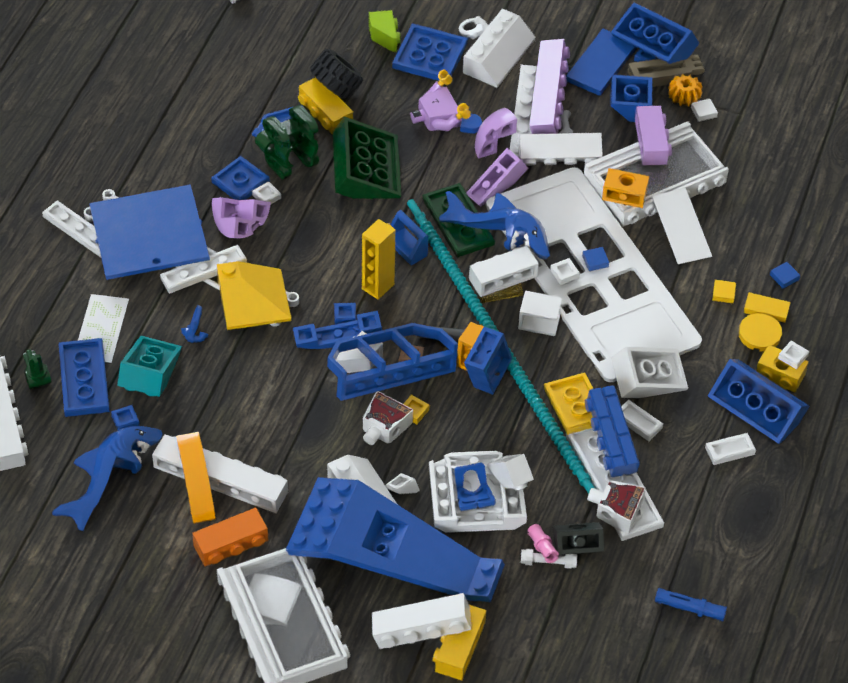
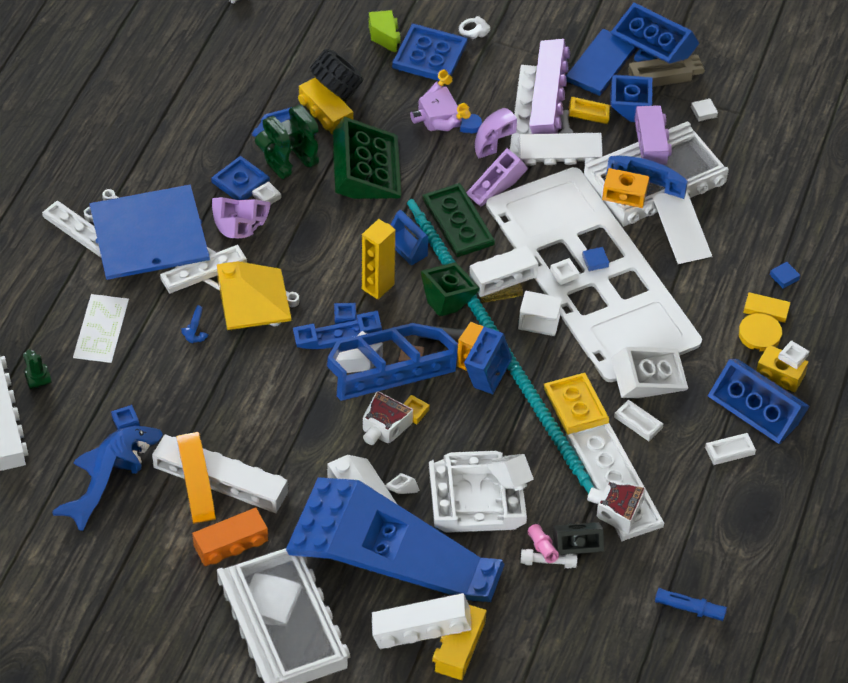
(83, 377): blue tile -> none
(148, 366): teal slope -> none
(448, 288): none -> dark green slope
(468, 499): blue piece -> none
(498, 49): white slope -> none
(504, 216): blue piece -> none
(589, 110): none -> yellow tile
(612, 431): blue brick -> none
(658, 173): none -> blue slope
(685, 90): light orange gear -> none
(724, 291): yellow tile -> none

